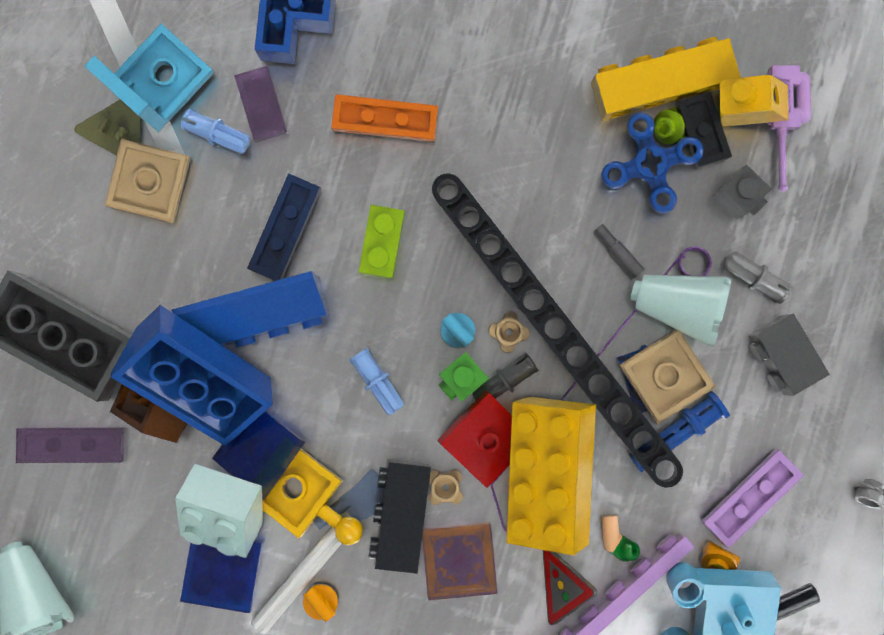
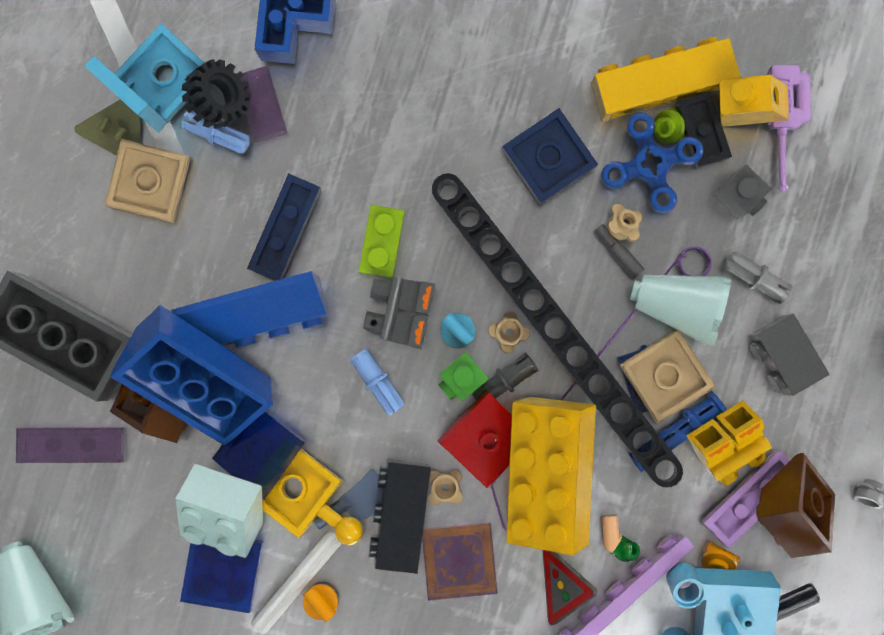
(201, 100): none -> black tyre
(384, 118): orange plate -> none
(404, 296): none -> dark grey hips
(549, 156): none -> dark blue plate
(619, 228): none -> tan plate
(731, 443): none -> yellow hips
(798, 509): none -> reddish brown slope

